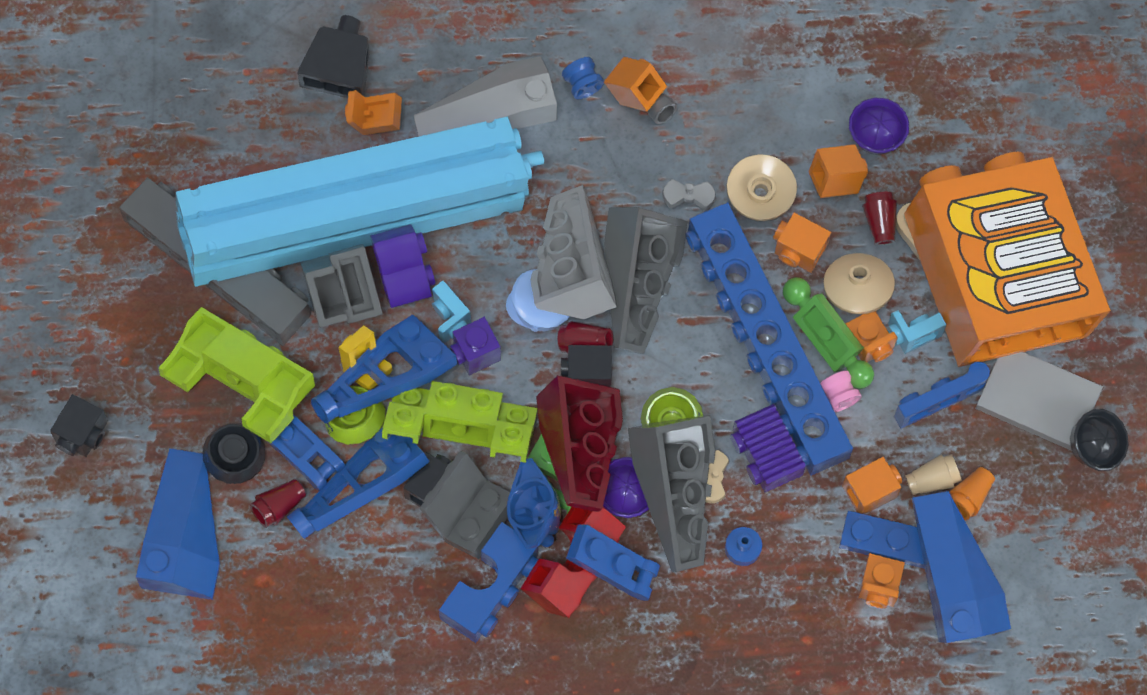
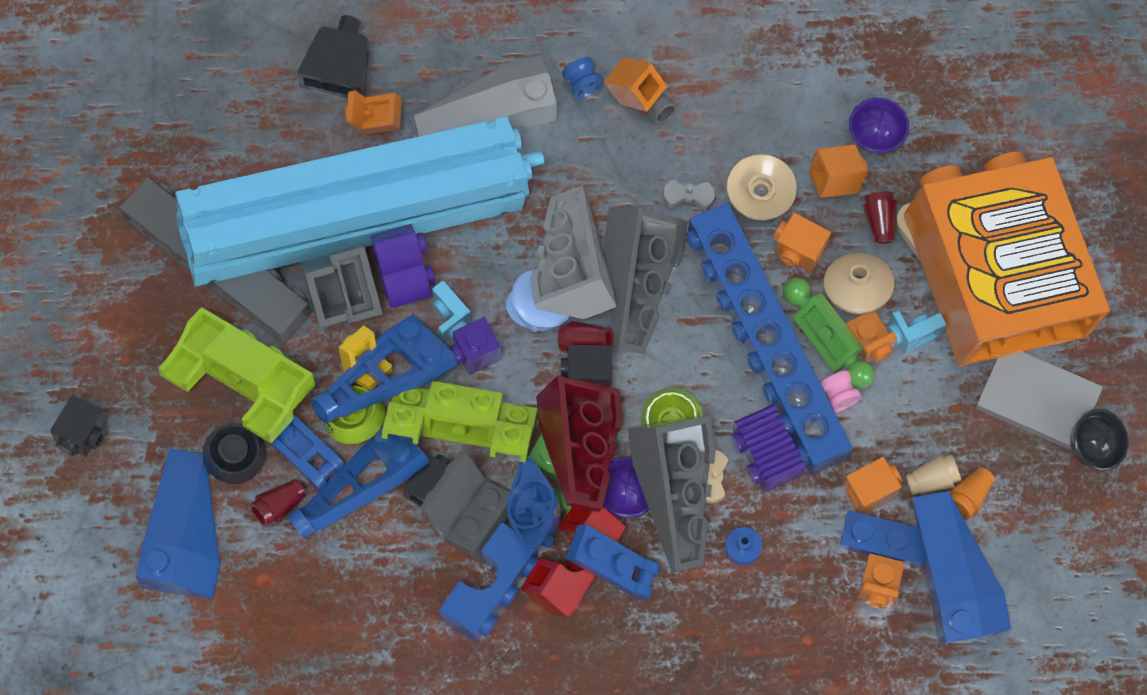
(942, 395): blue plate -> none

